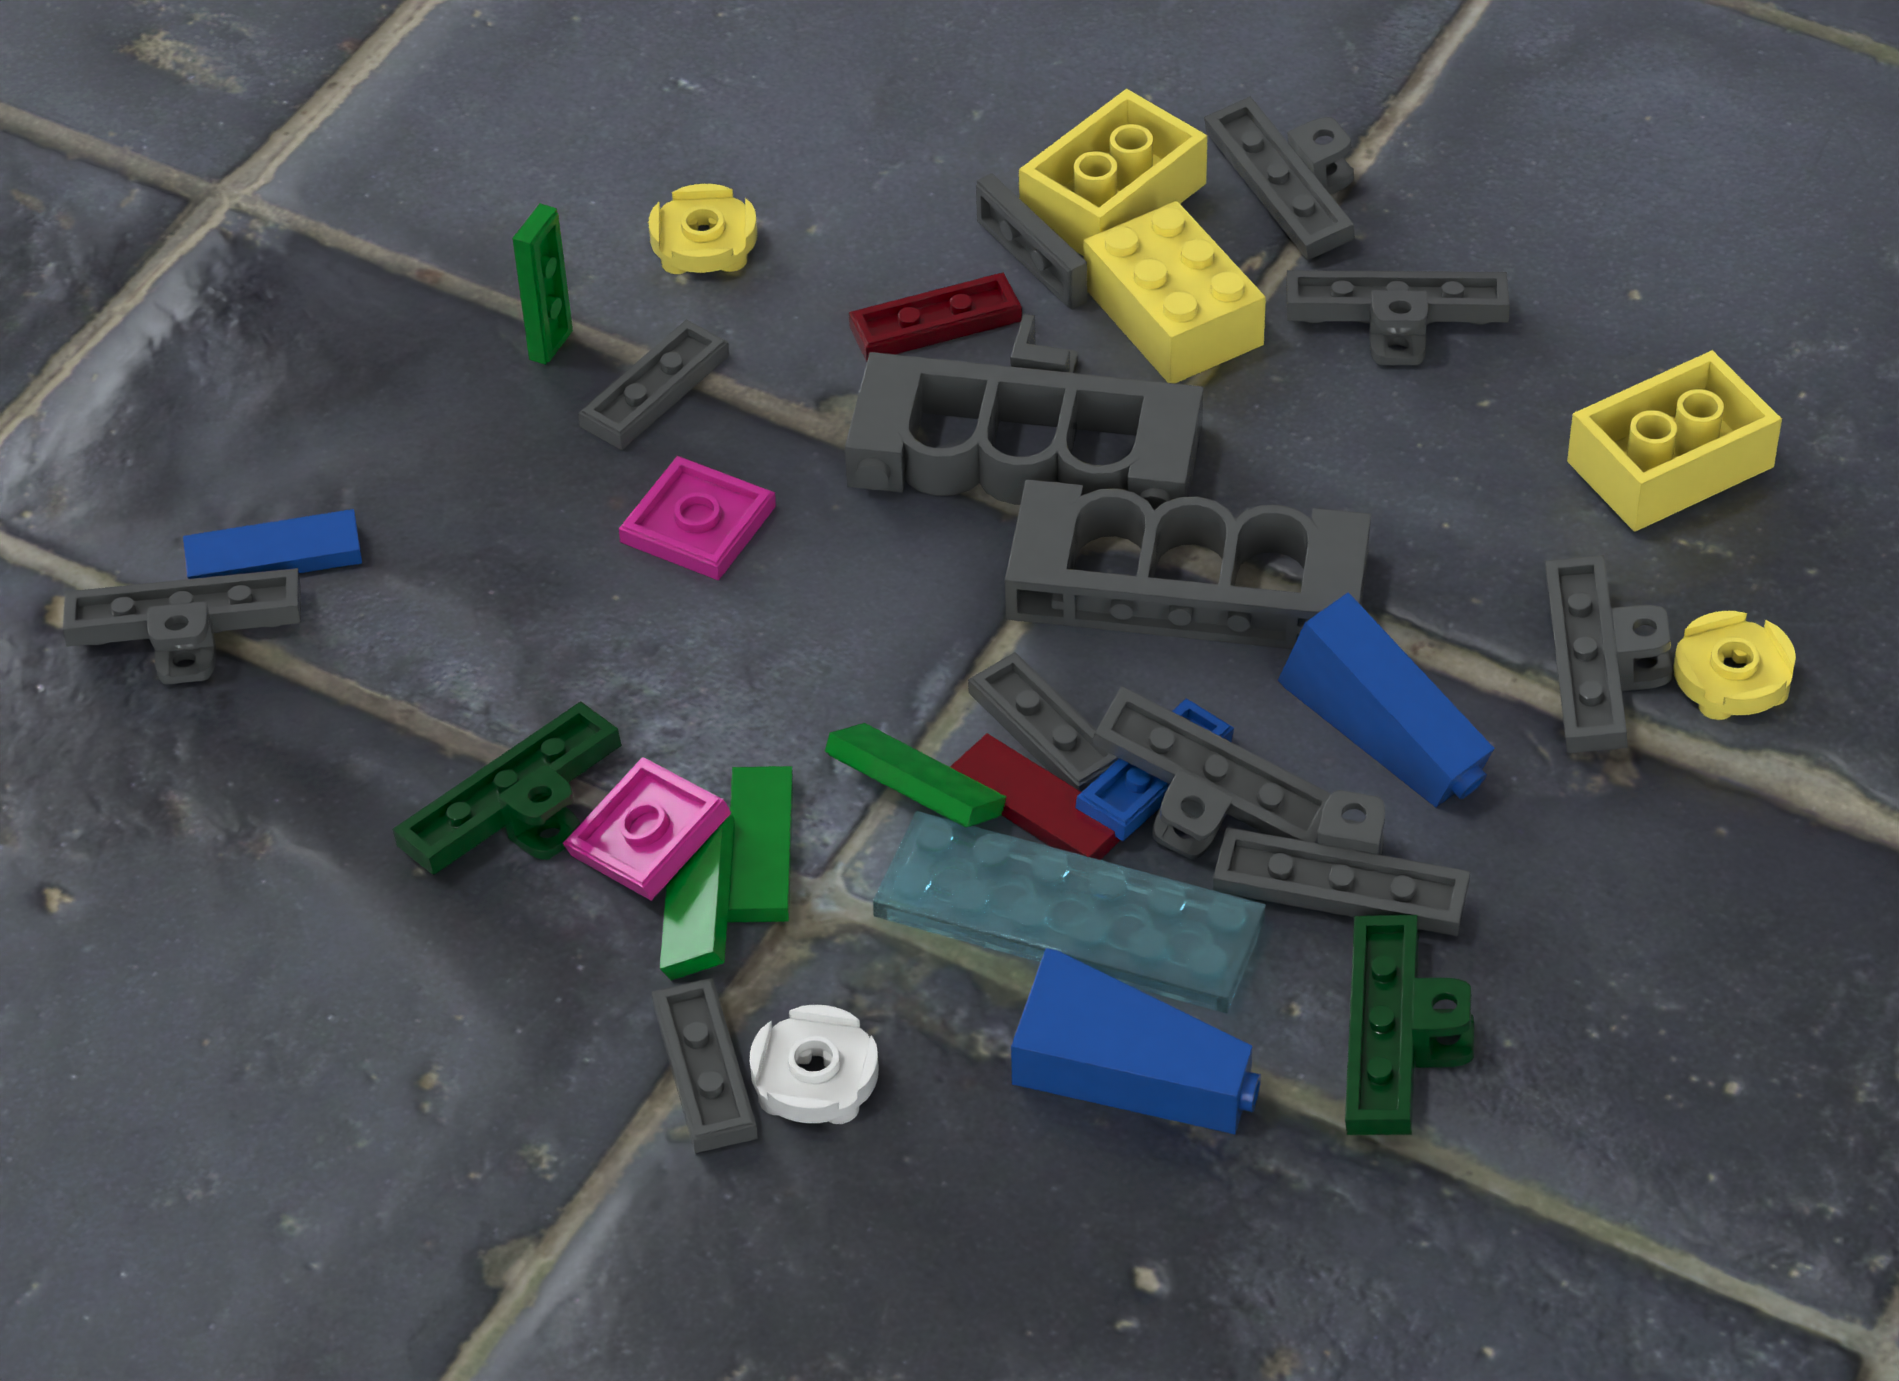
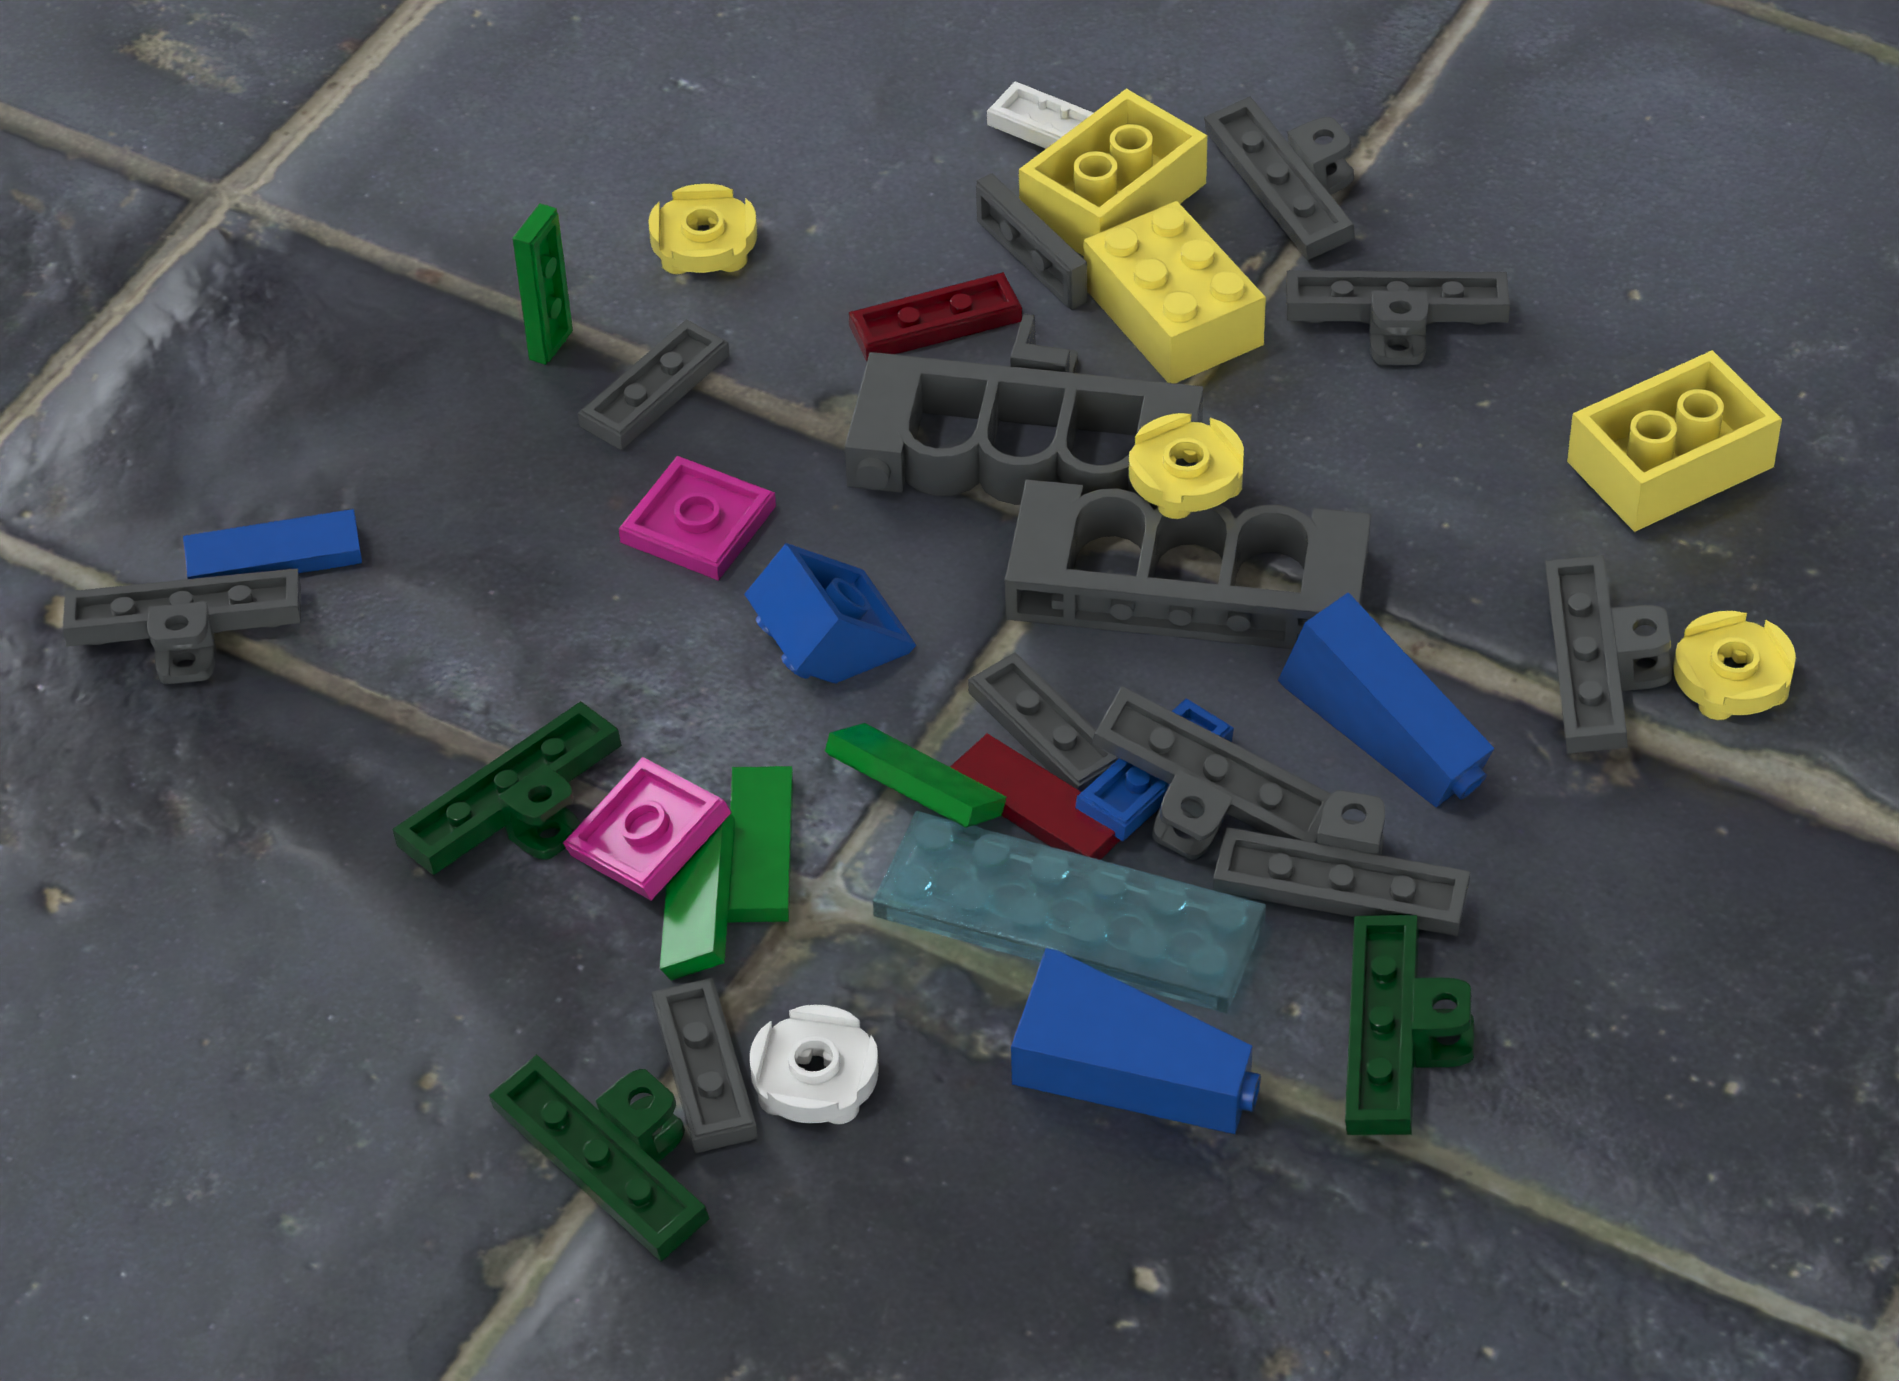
(609, 1148): none -> dark green plate
(825, 616): none -> blue slope
(1034, 115): none -> white plate
(1179, 488): none -> light yellow plate

